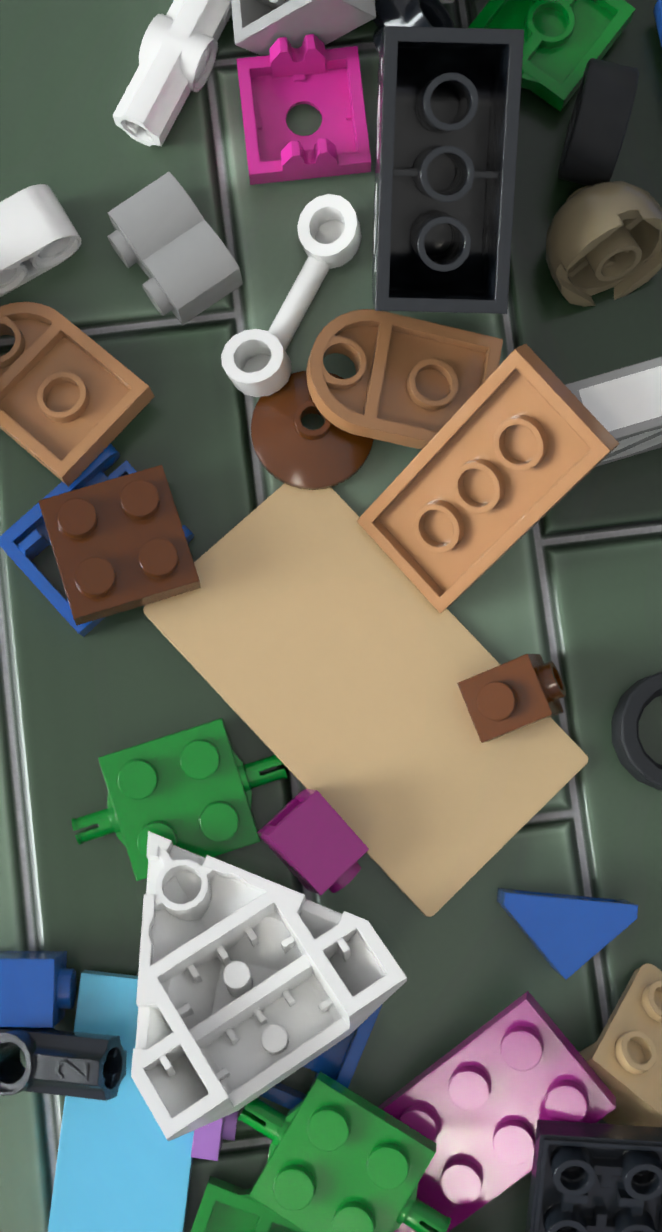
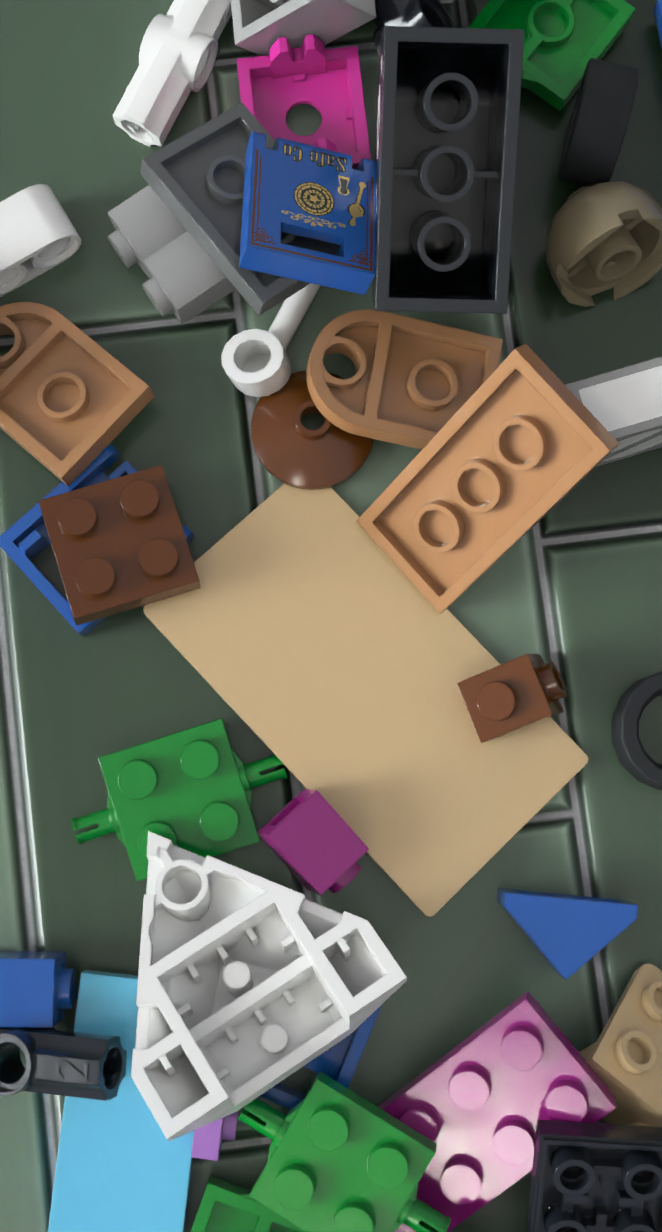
(204, 187): none -> dark grey plate
(311, 196): none -> blue container

